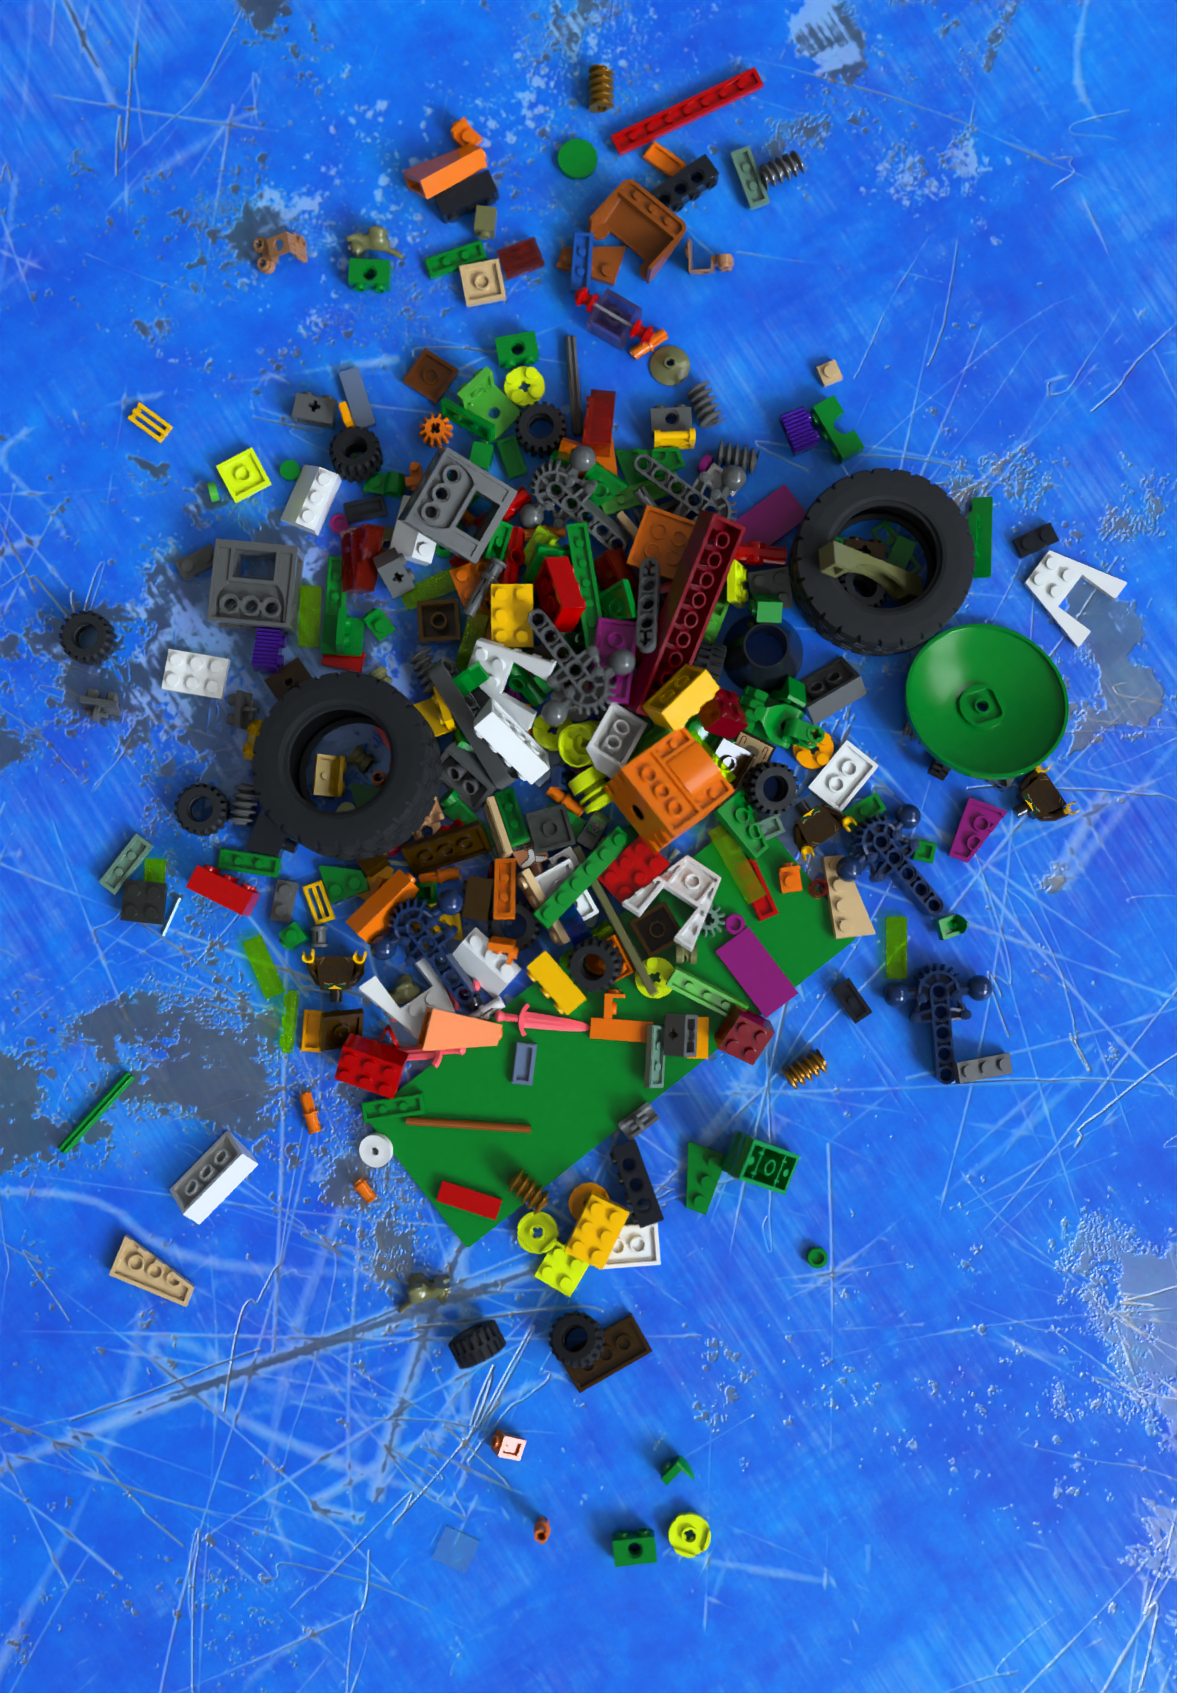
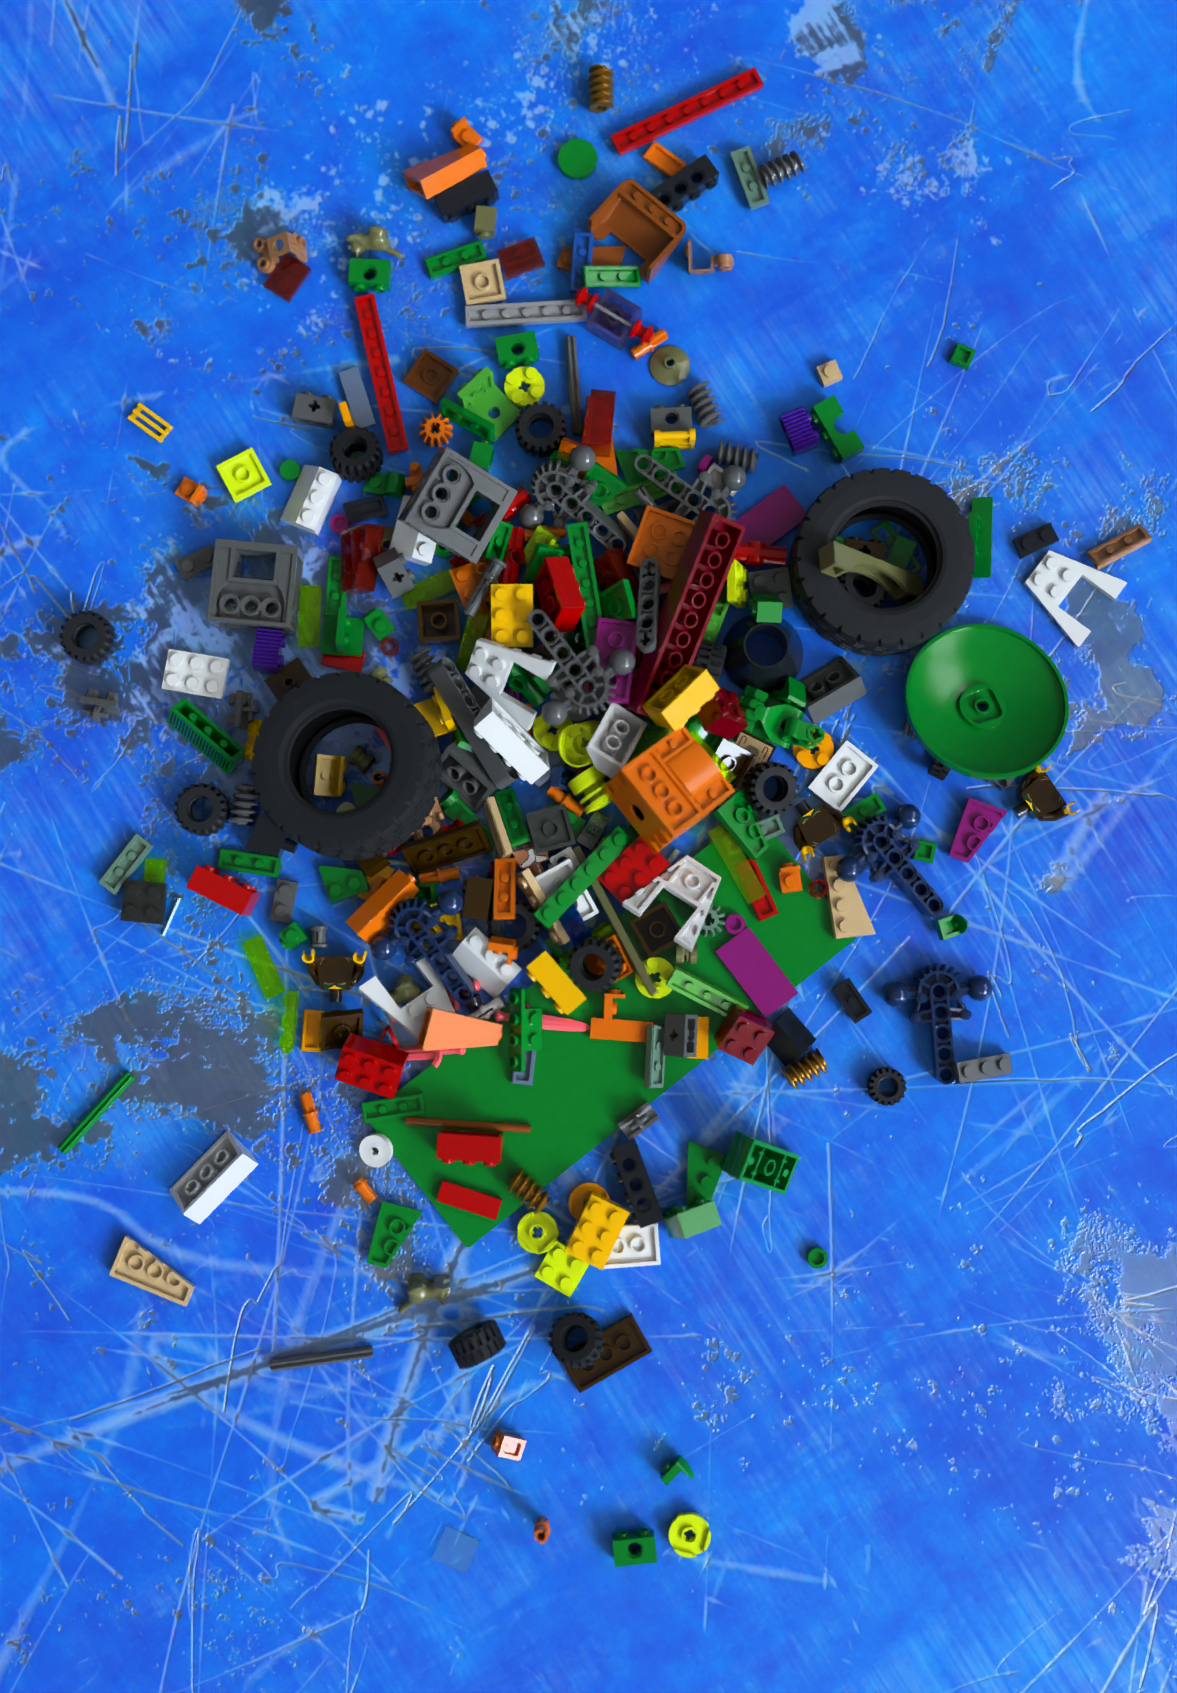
(191, 492): none -> orange bracket
(206, 736): none -> green brick
(213, 491): bright green tile -> none
(287, 277): none -> clear red plate
(322, 1358): none -> dark grey axle
(324, 893): yellow tile -> none
(381, 373): none -> red plate
(389, 653): none -> clear red bush
(390, 1232): none -> green wing
(469, 1147): none -> red brick
(471, 678): green panel -> none
(511, 457): green tile -> none
(524, 313): none -> light grey plate
(524, 1029): none -> green bracket
(555, 949): none -> green tile
(611, 276): none -> green tile
(688, 1221): none -> brick
(790, 1037): none -> black slope
(895, 947): clear neon green tile -> none
(899, 1086): none -> black tyre
(962, 356): none -> green tile
(1119, 546): none -> medium nougat tile

